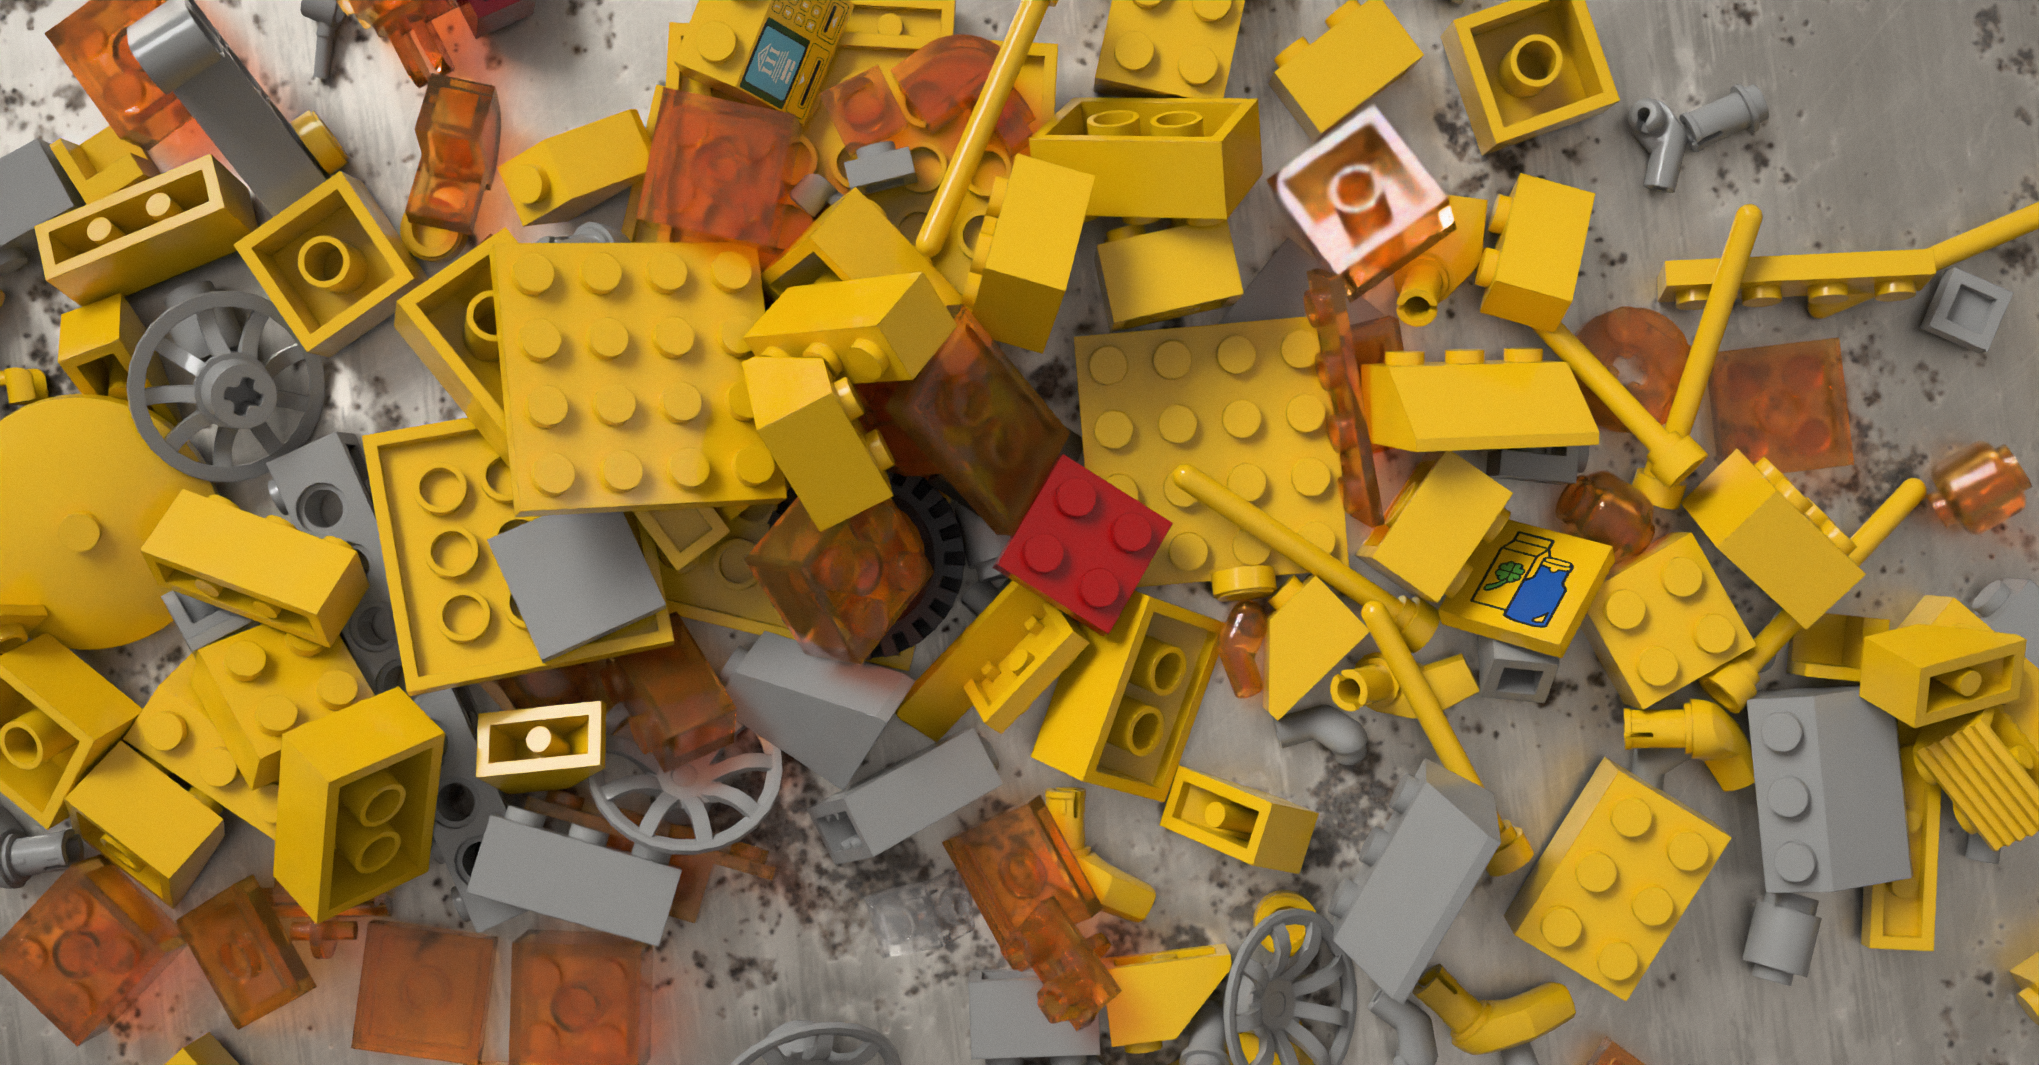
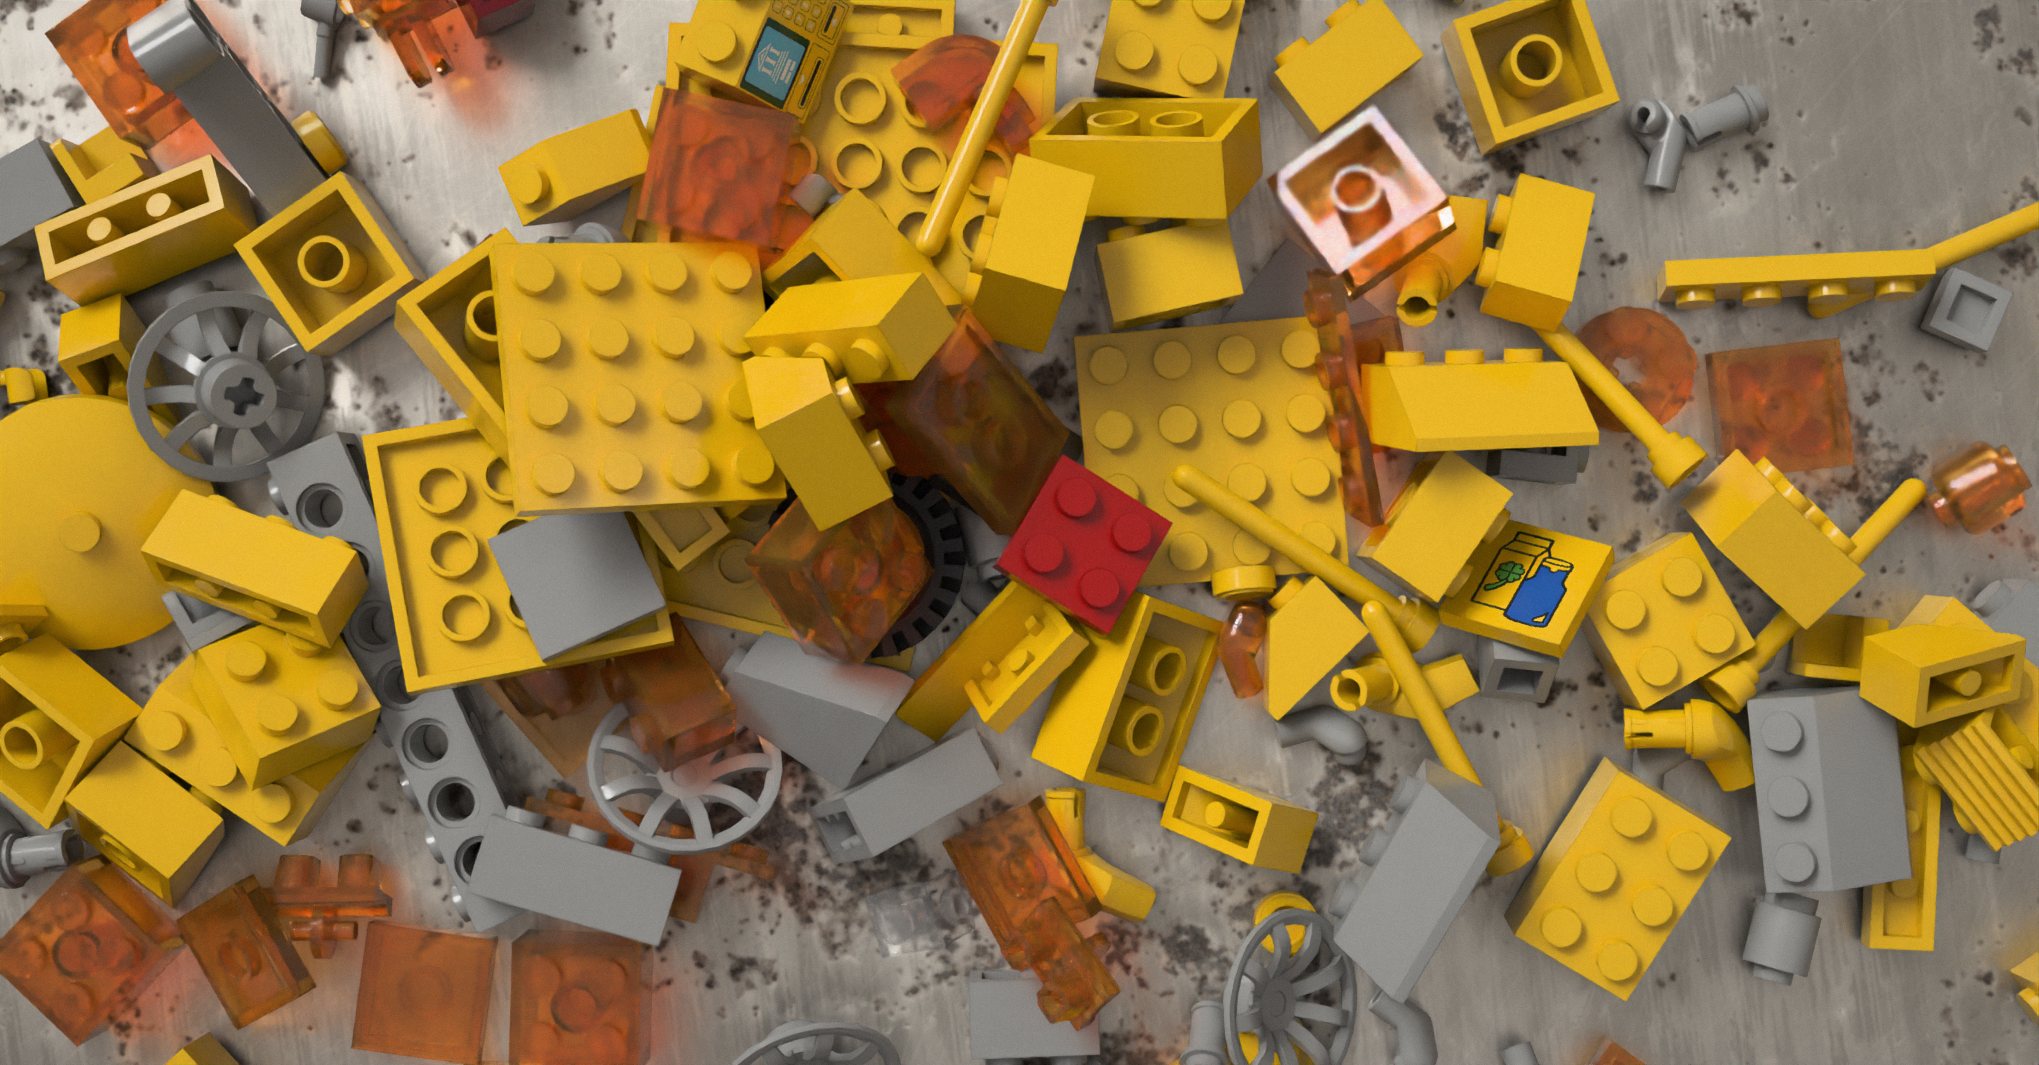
(356, 803): yellow brick -> none
(431, 243): yellow tile -> none
(459, 152): clear orange brick -> none
(541, 746): yellow slope -> none
(864, 110): clear orange plate -> none
(880, 168): light grey plate -> none
(1161, 993): yellow slope -> none
(1494, 1024): yellow arm -> none
(1607, 512): clear orange head -> none
(1705, 347): yellow piece -> none

